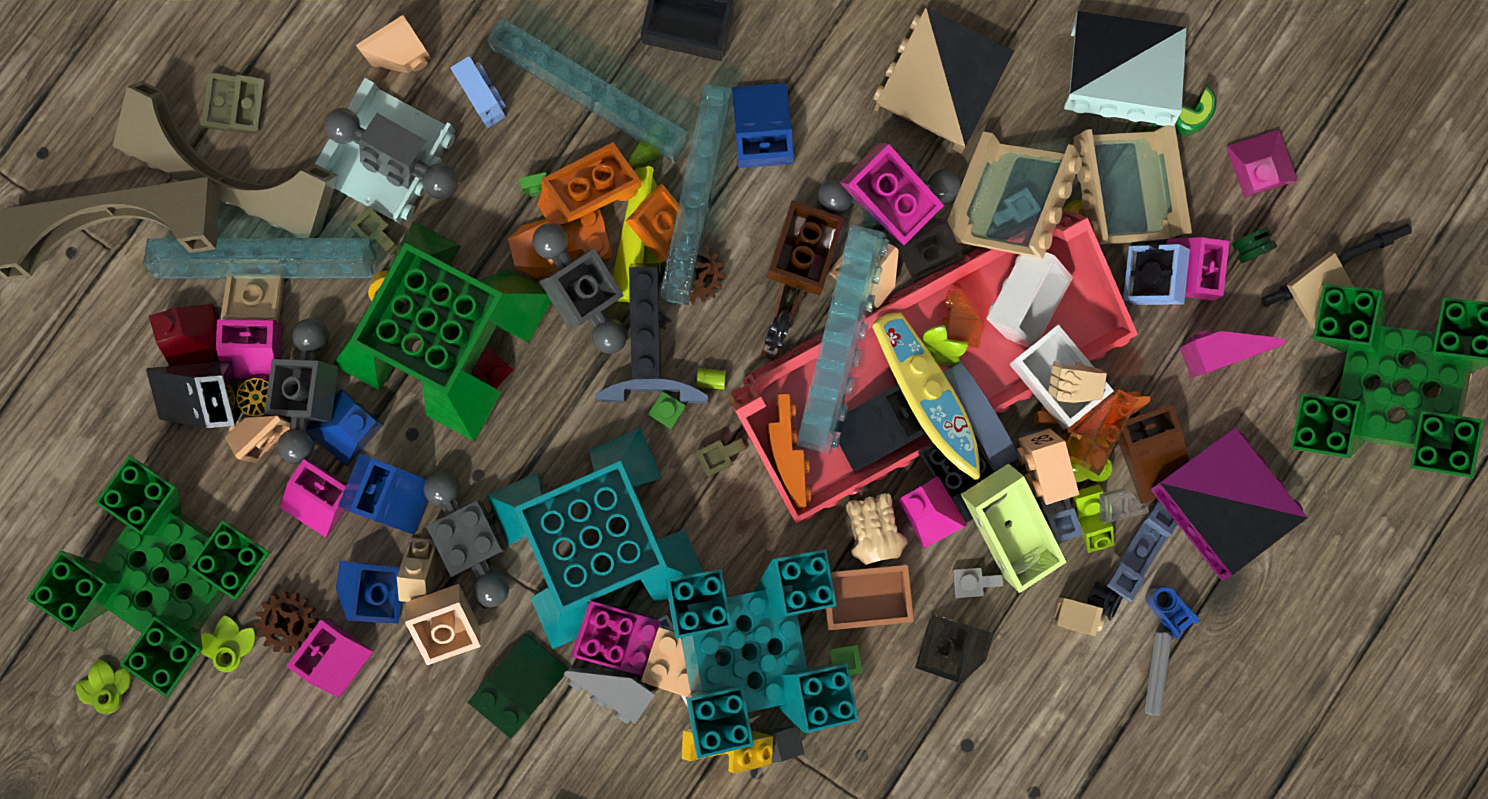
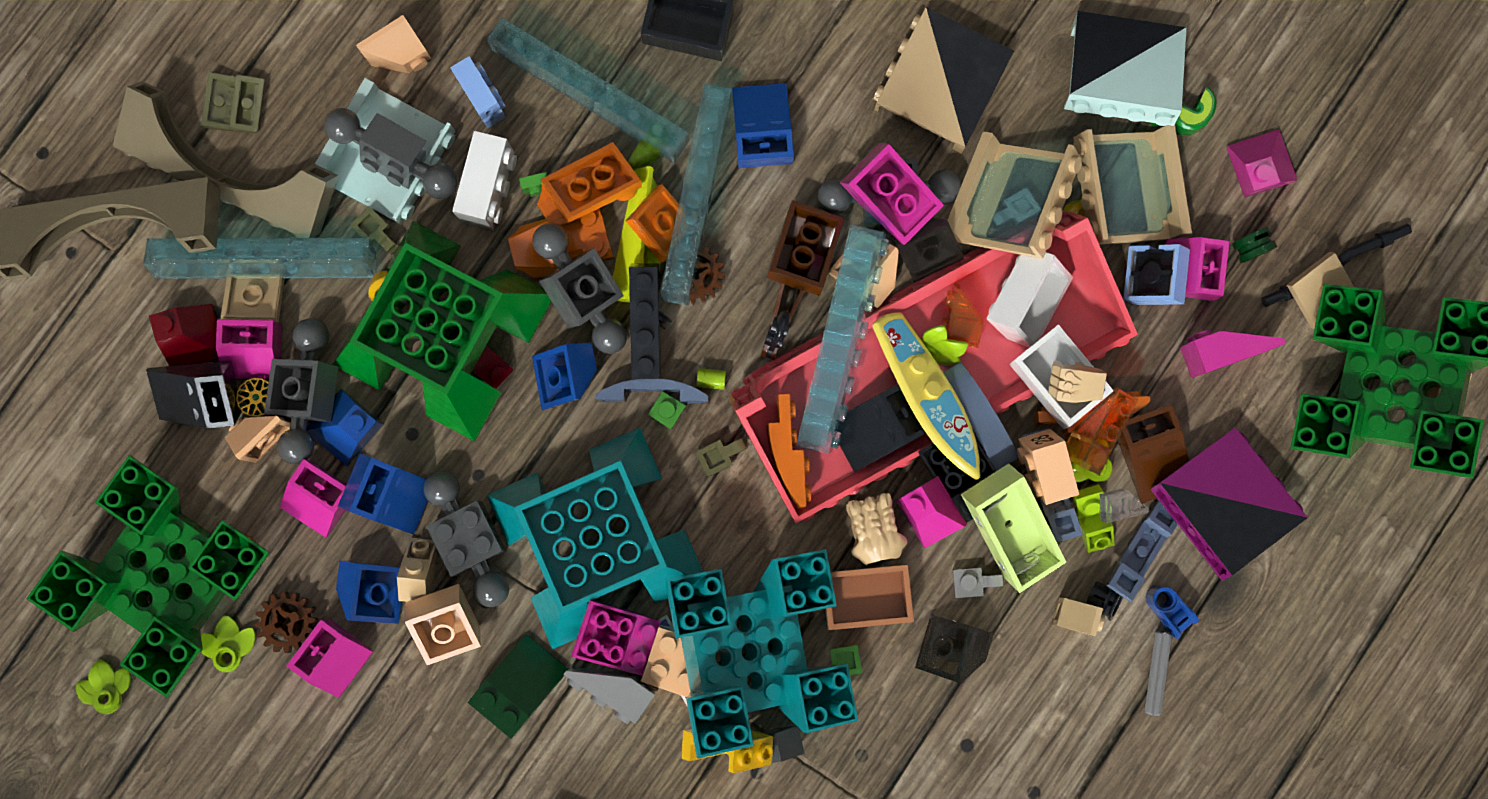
(484, 181): none -> white piece
(564, 373): none -> blue slope

